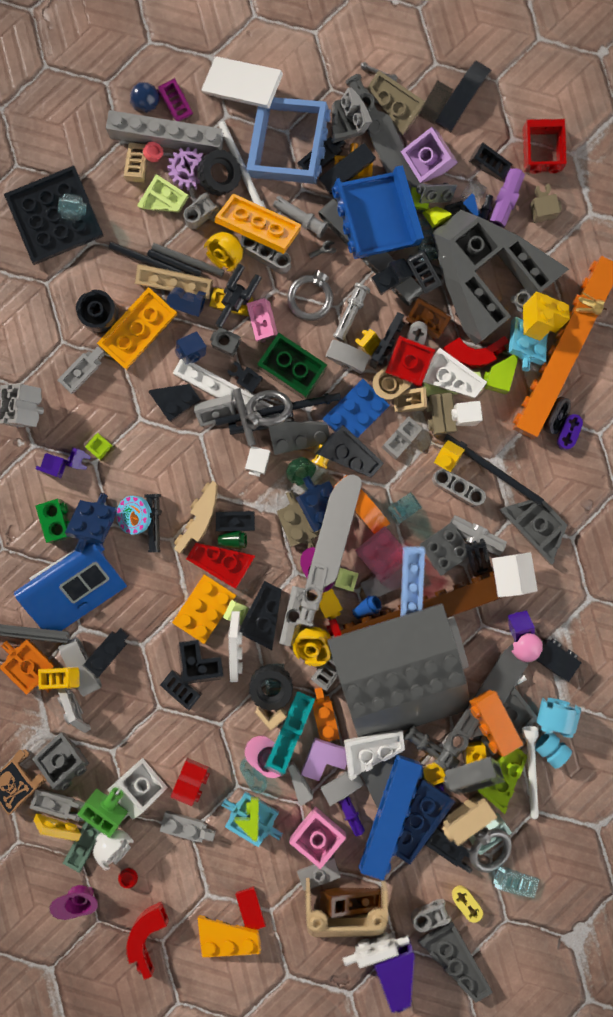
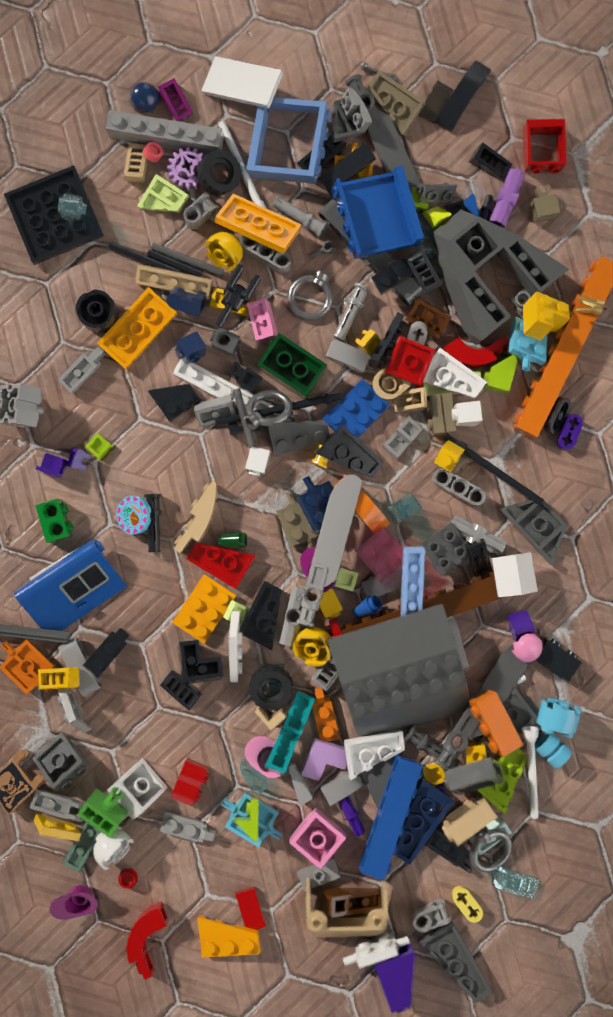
(91, 522): dark blue plate -> none
(235, 521): black plate -> none
(299, 469): clear green hair -> none
(429, 156): lavender slope -> none

